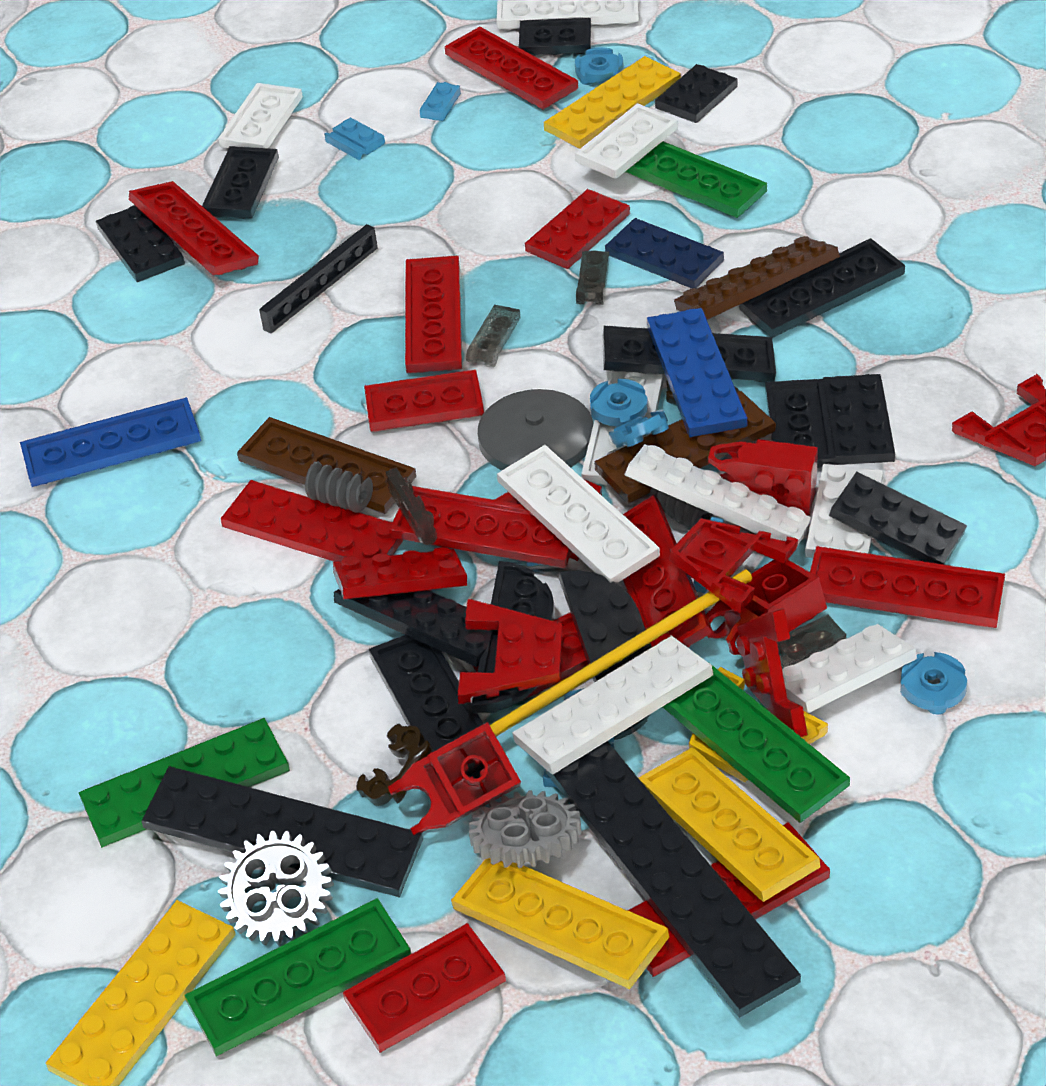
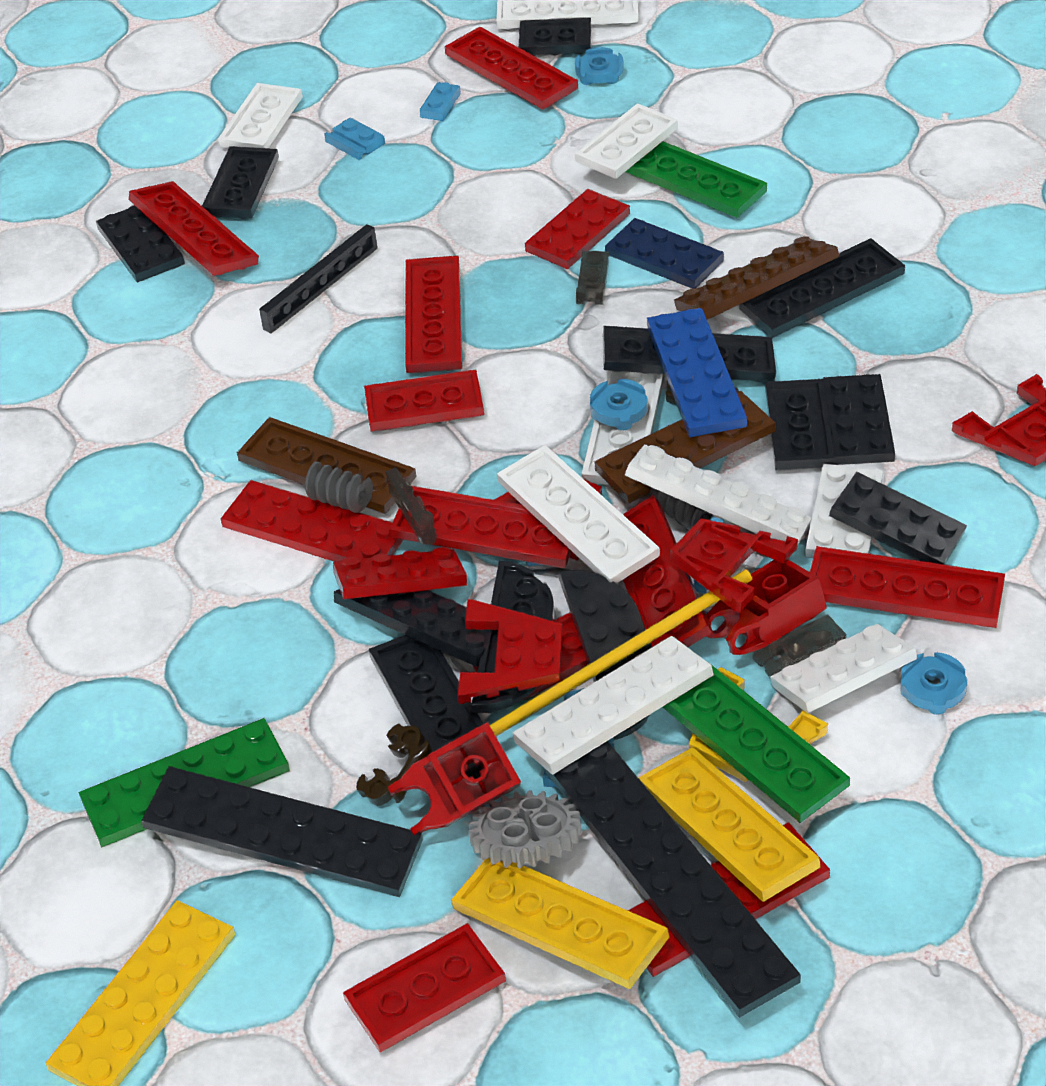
(109, 441): blue plate -> none
(275, 918): gear -> none
(296, 976): green plate -> none
(493, 335): clear smoke plate -> none
(531, 420): dark grey dish -> none
(610, 100): yellow plate -> none
(632, 431): dark azure plate -> none
(696, 93): black plate -> none
(763, 667): red wing -> none
(771, 469): red brick -> none

